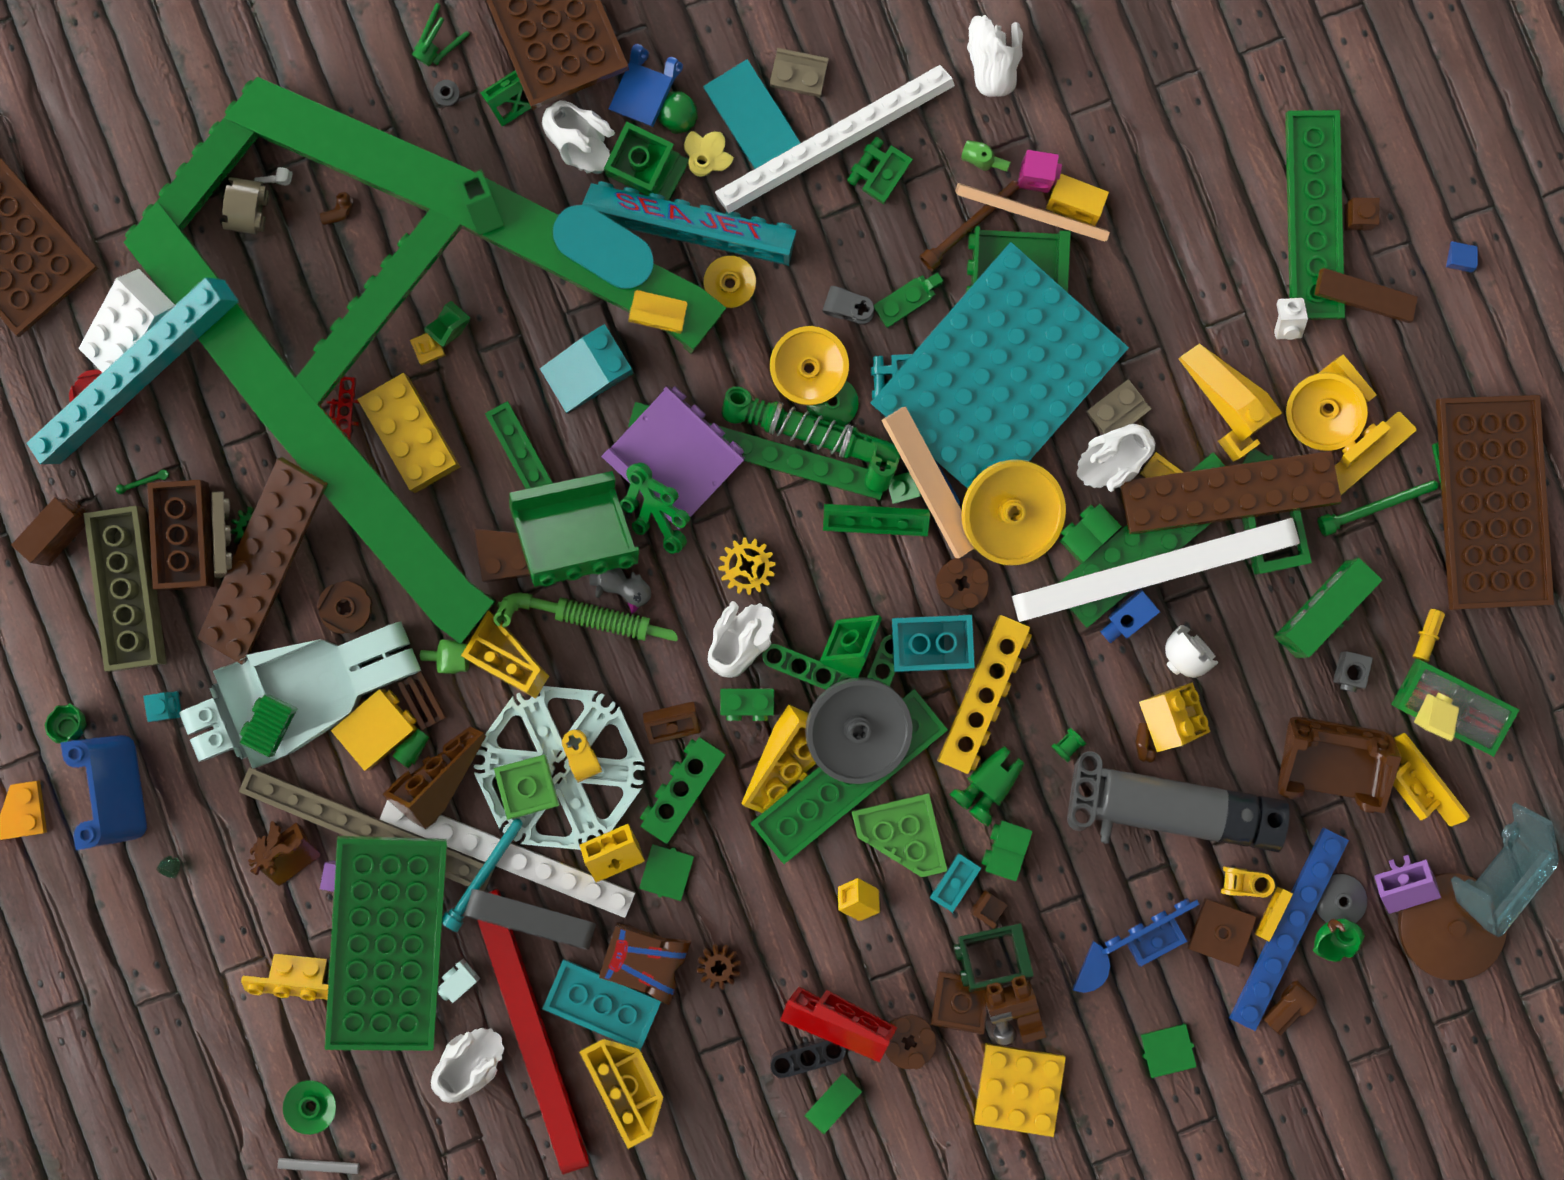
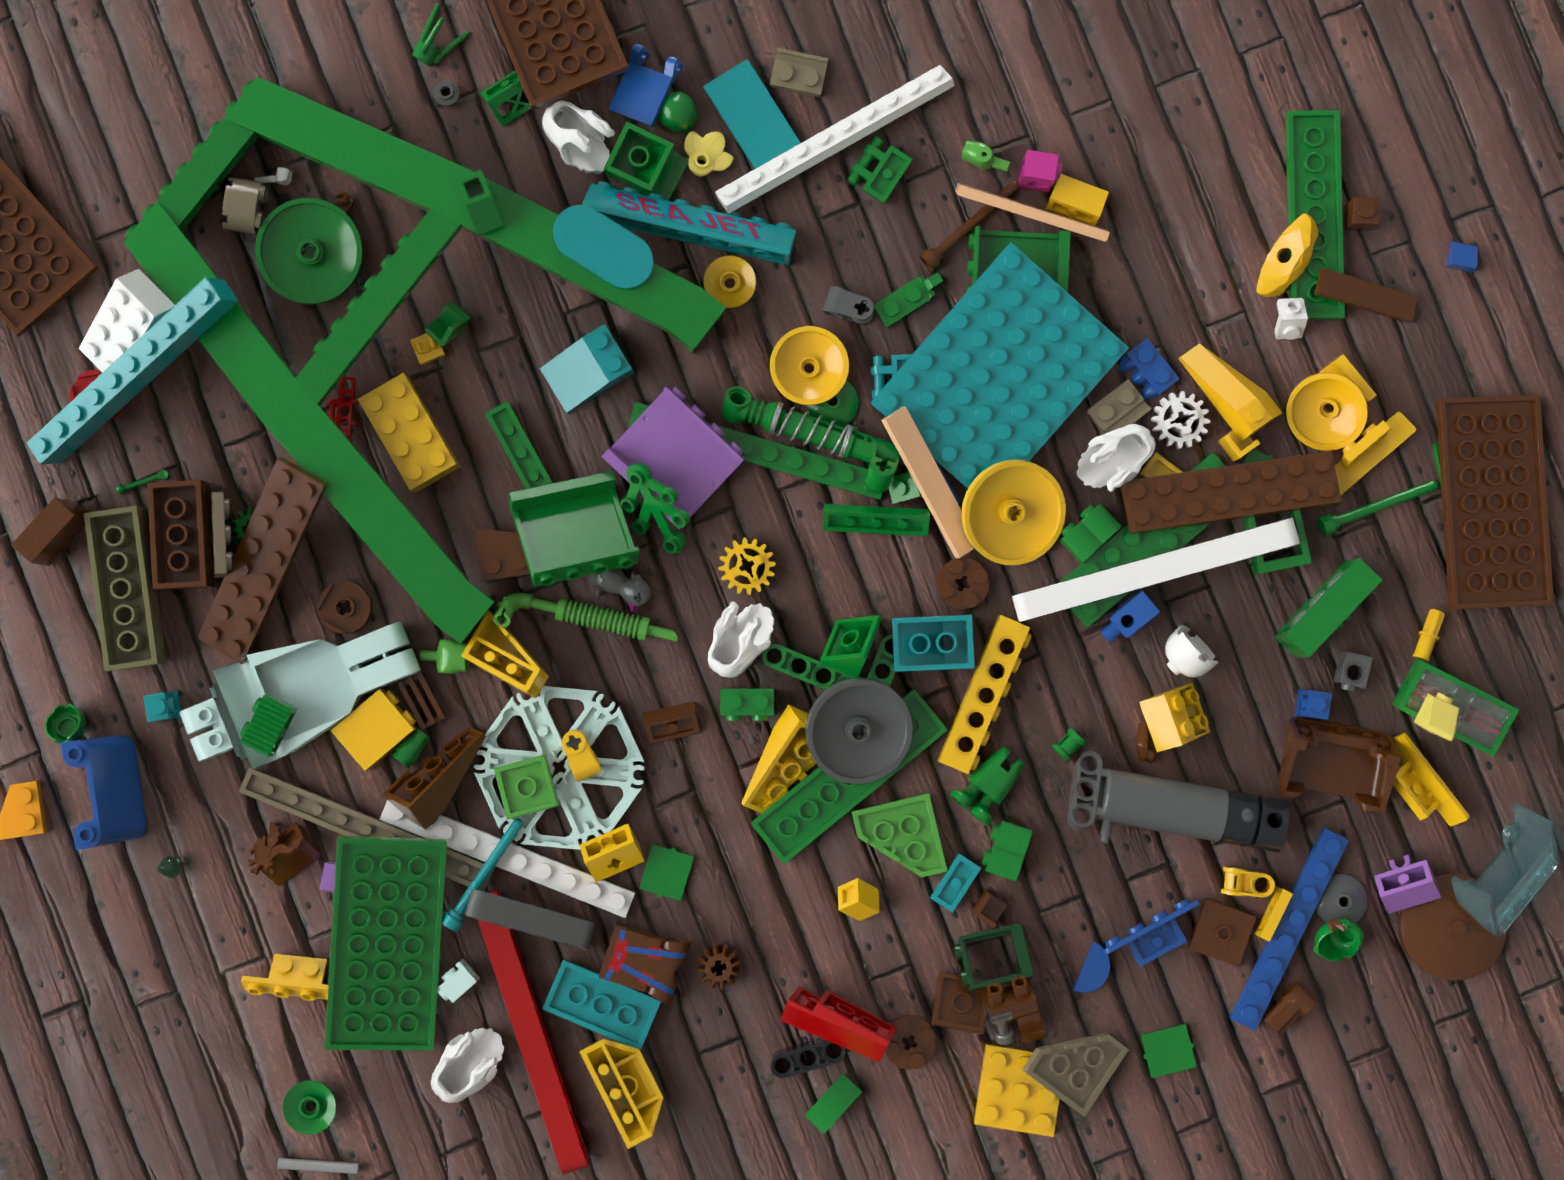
(309, 251): none -> green dish
(658, 311): yellow panel -> none
(663, 827): green brick -> none
(993, 60): white hair -> none
(1076, 1068): none -> dark tan plate
(1149, 368): none -> blue plate
(1177, 410): none -> white gear
(1300, 240): none -> yellow piece
(1313, 704): none -> blue brick

